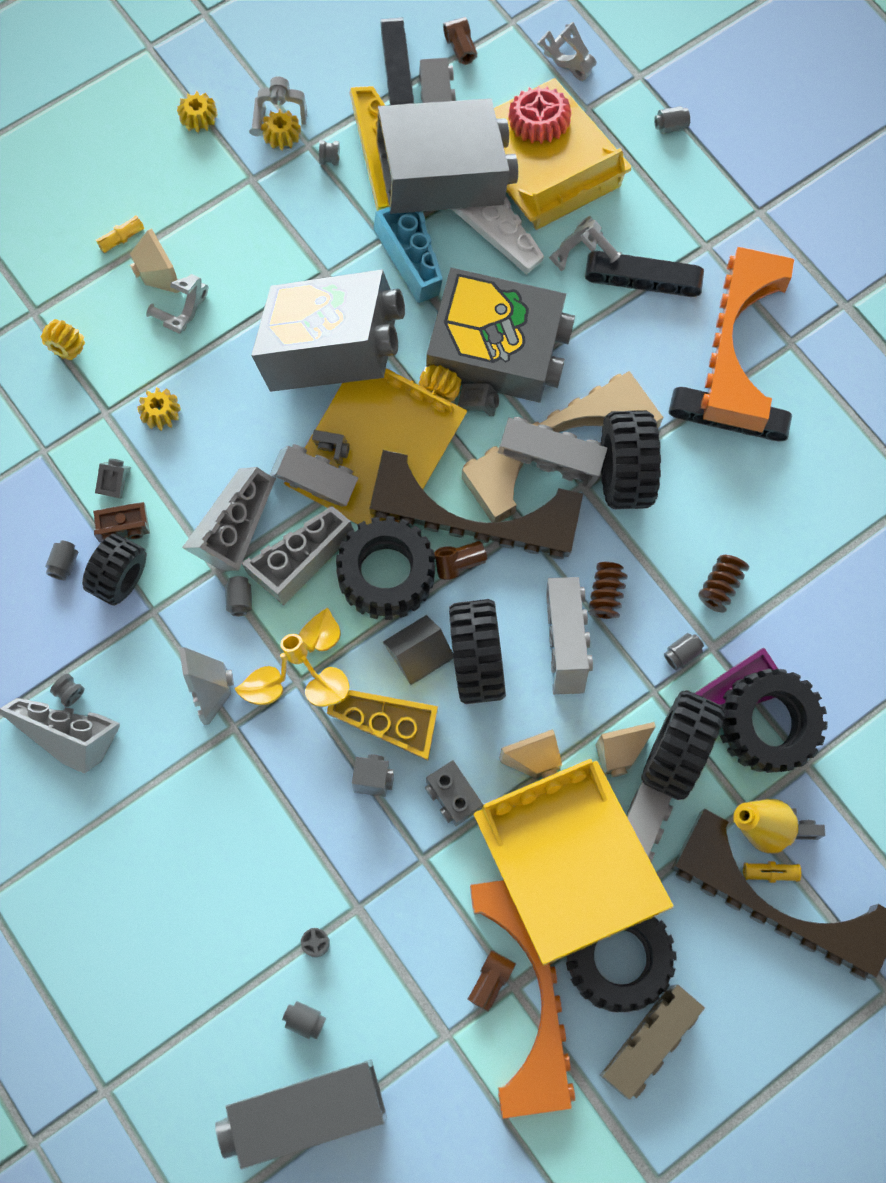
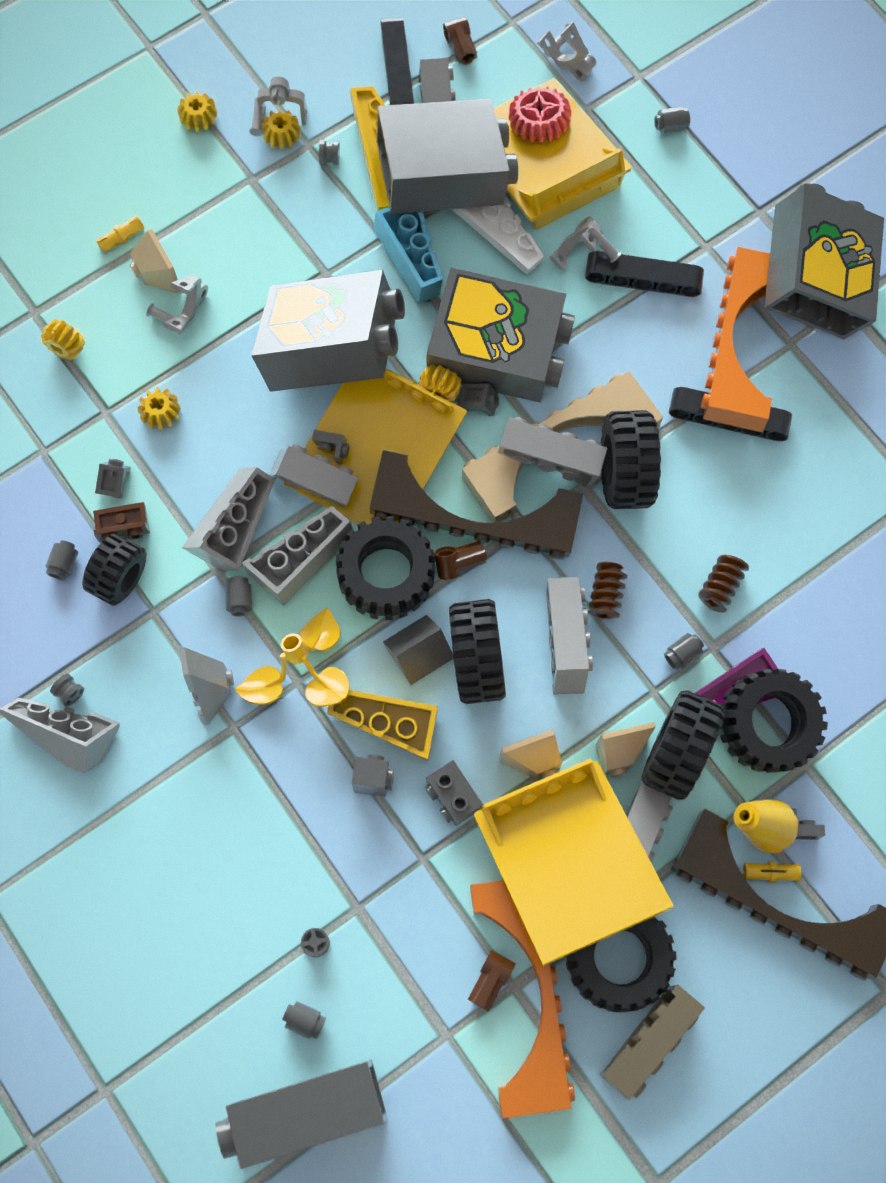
(825, 261): none -> dark grey brick

